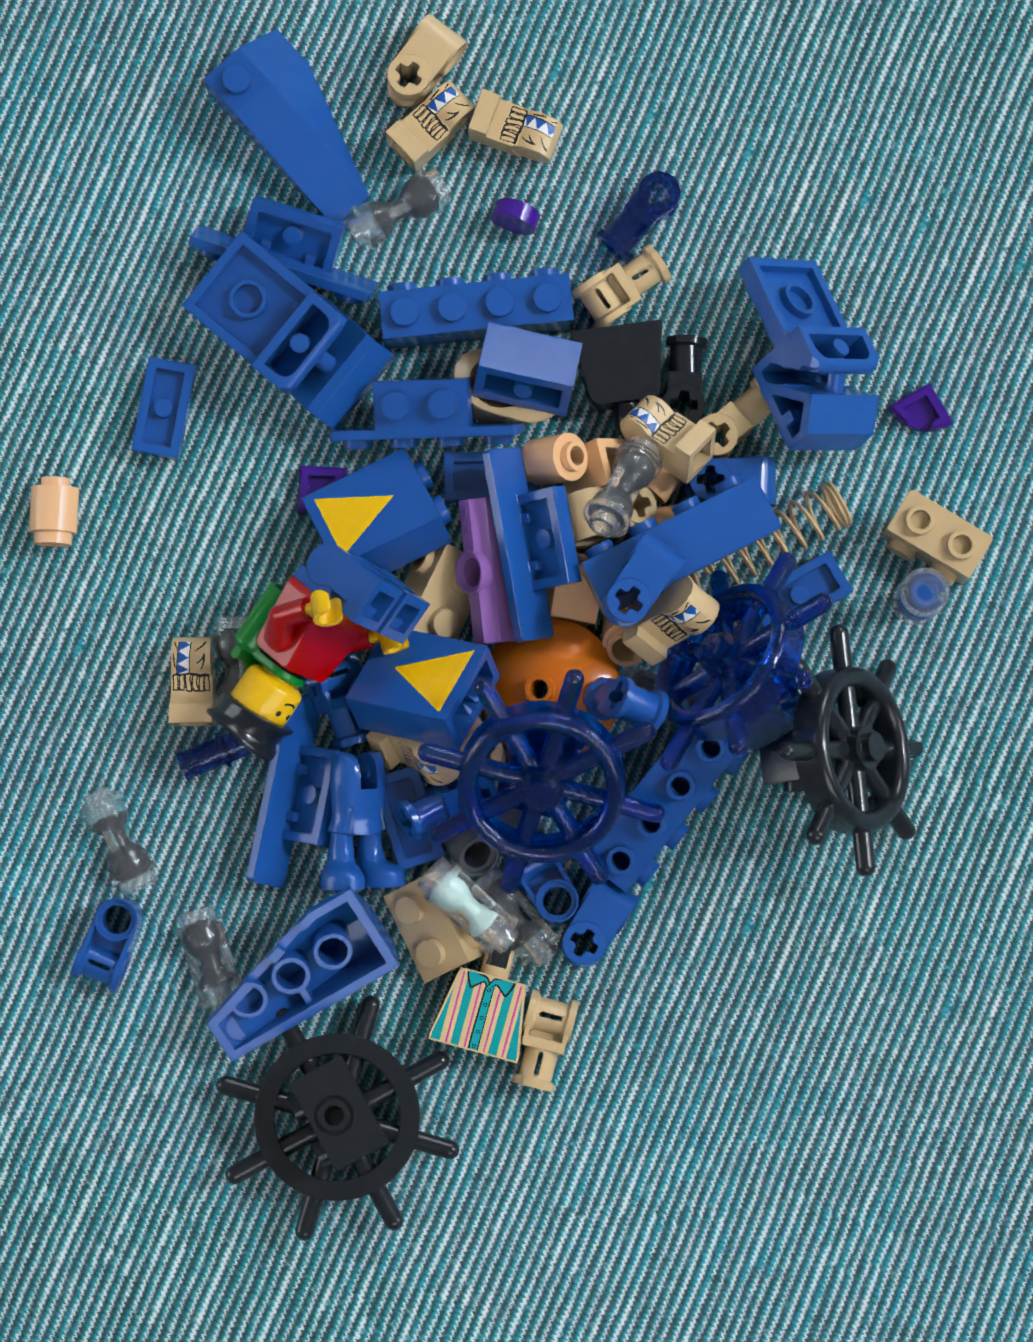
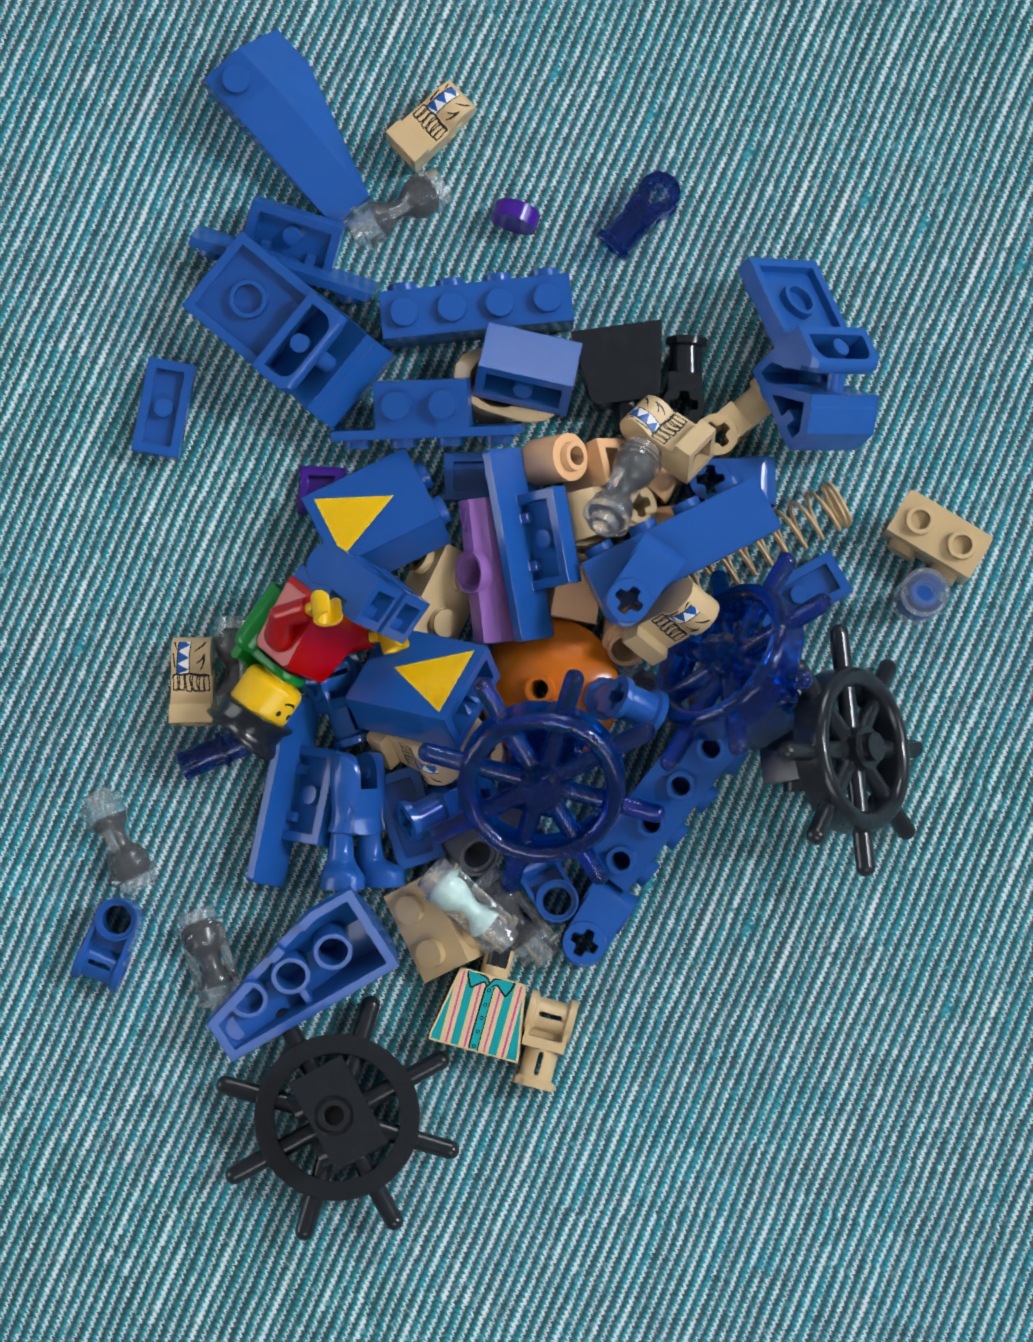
(54, 512): light nougat brick -> none
(428, 56): tan piece -> none
(514, 128): tan leg -> none
(614, 291): tan connector -> none
(921, 411): dark purple tile -> none

